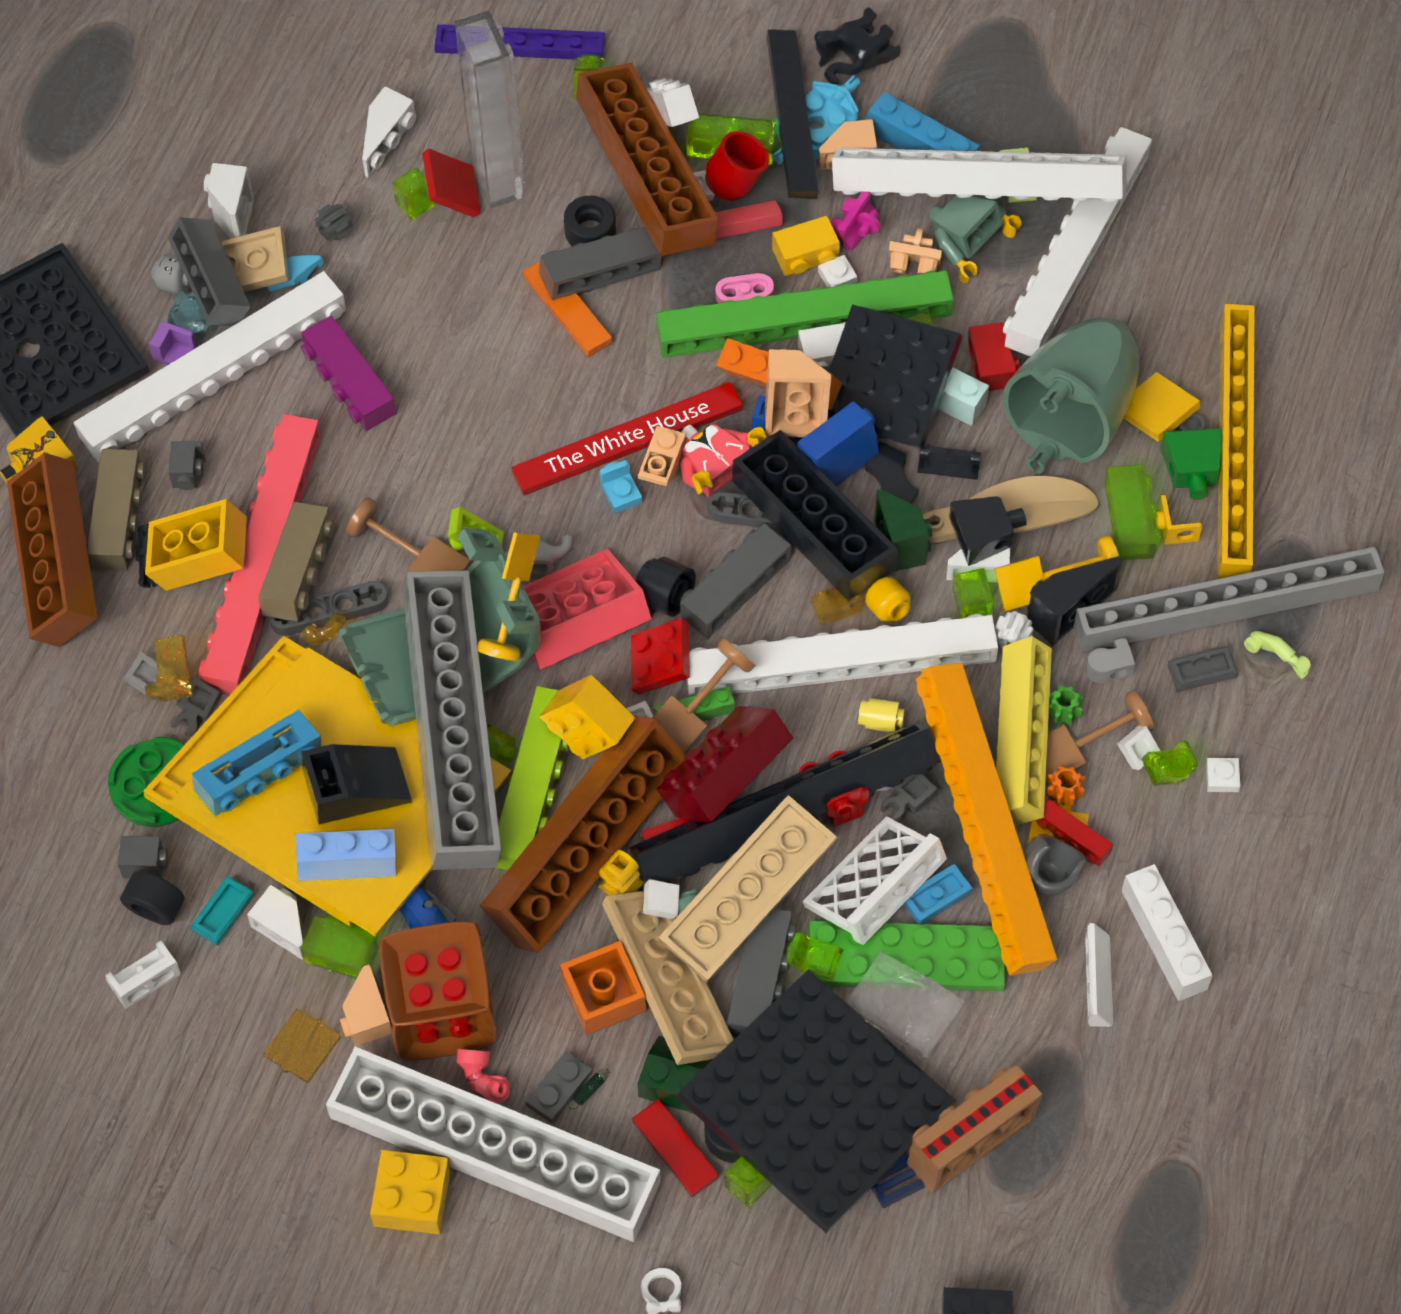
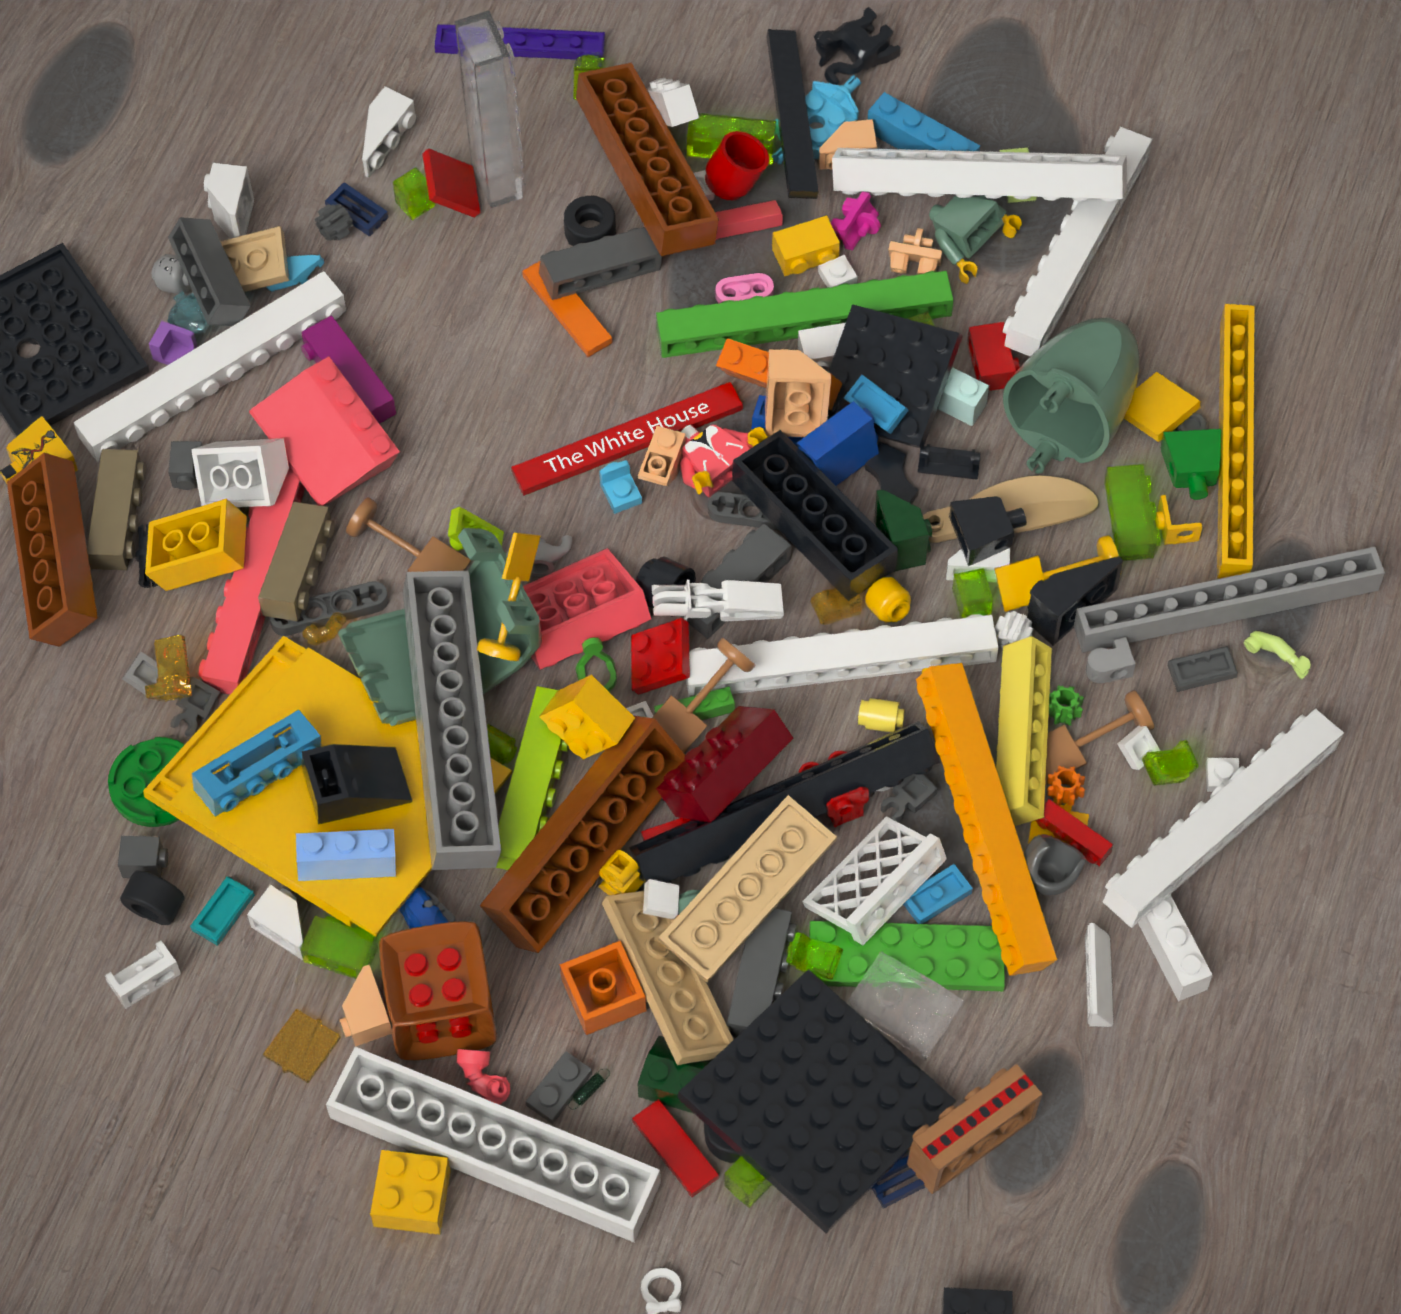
(241, 471): none -> white slope
(326, 432): none -> coral slope
(379, 212): none -> dark blue tile
(592, 647): none -> bright green piece
(734, 601): none -> white arm
(882, 406): none -> dark azure tile
(1221, 818): none -> white brick

